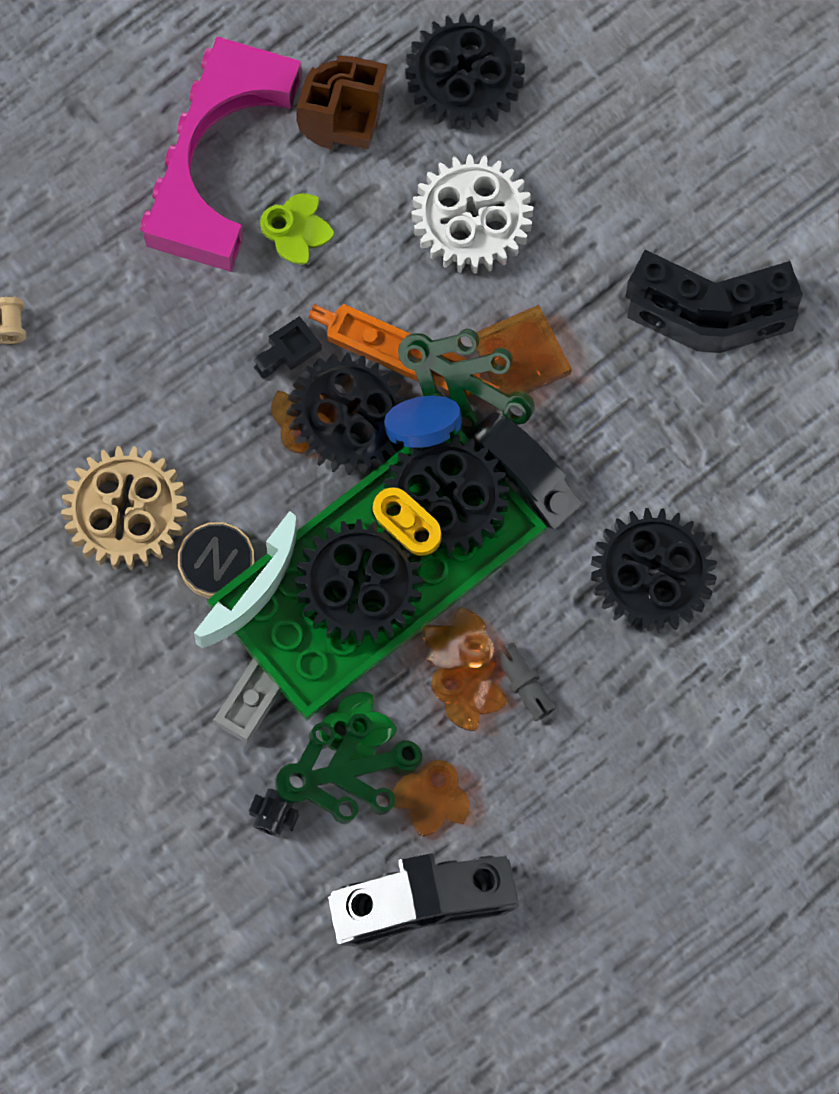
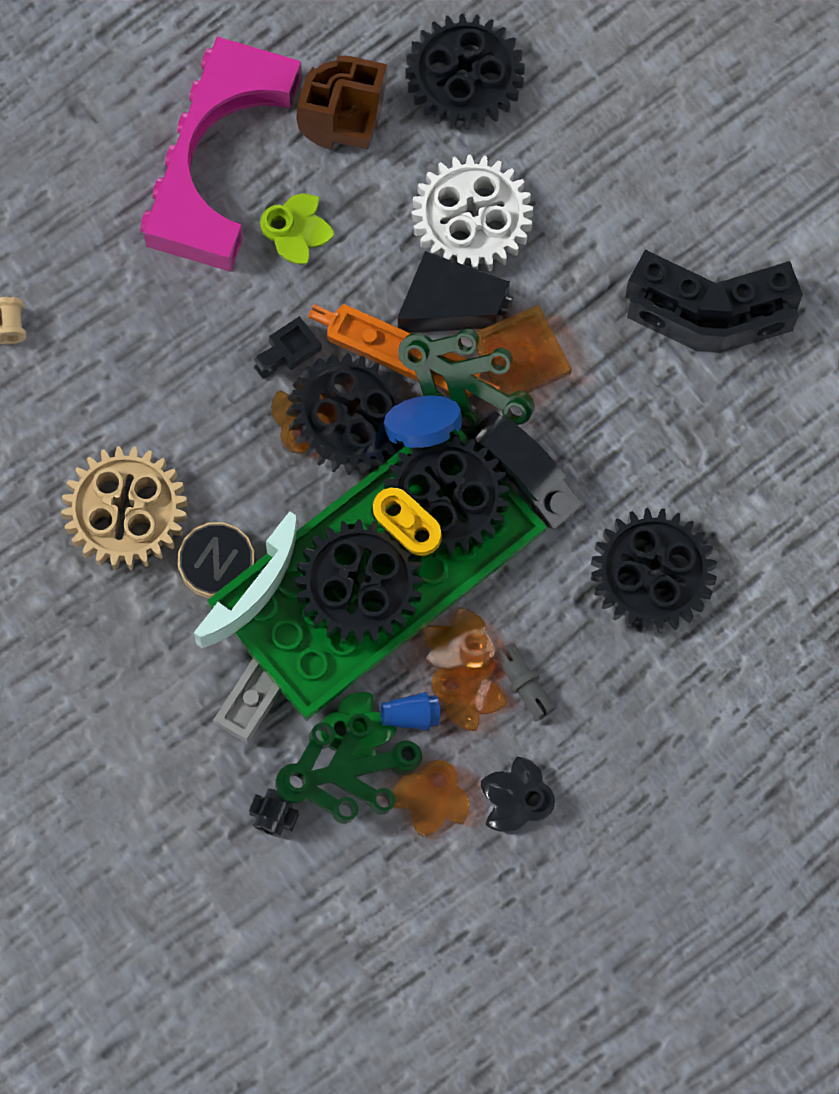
(411, 712): none -> blue cone
(422, 897): black brick -> none
(453, 297): none -> black slope
(511, 795): none -> black plate

